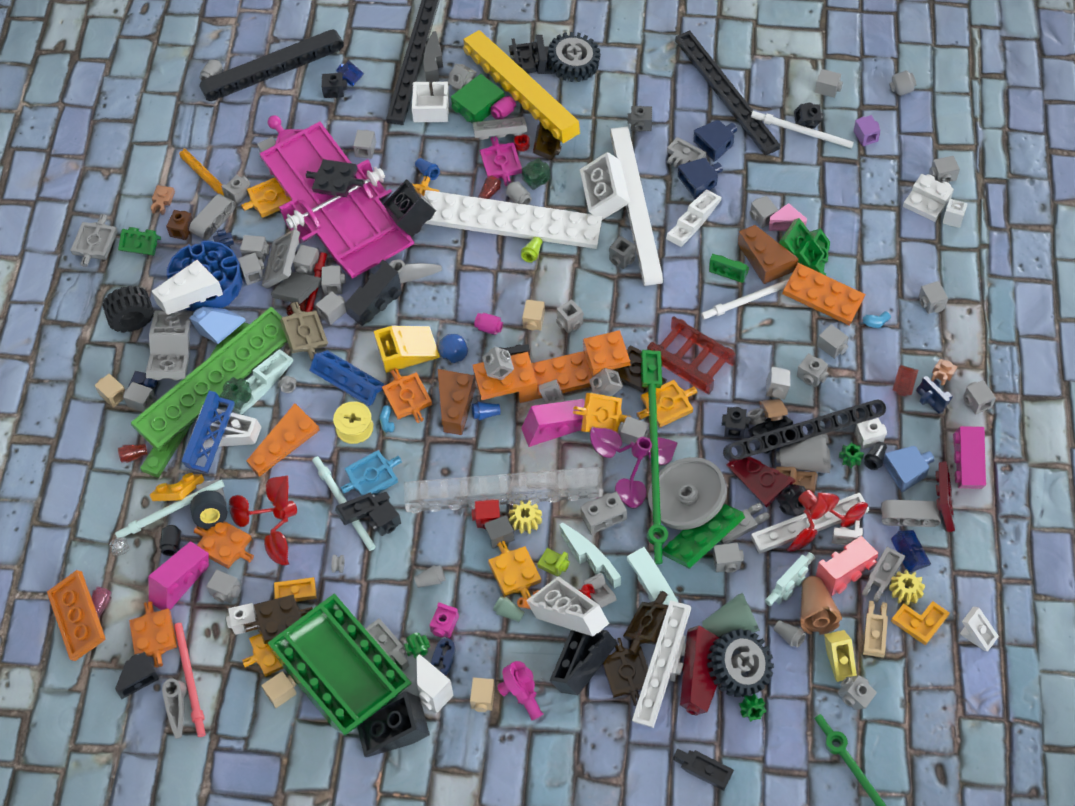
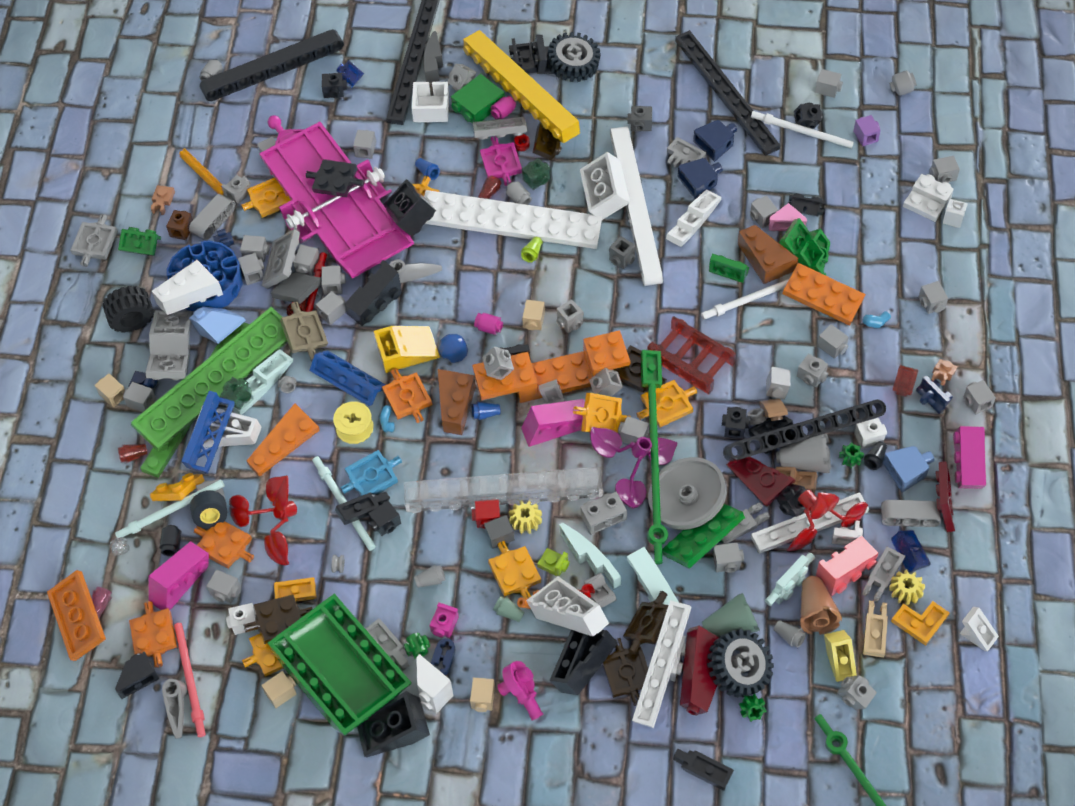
(812, 204): none -> black hinge

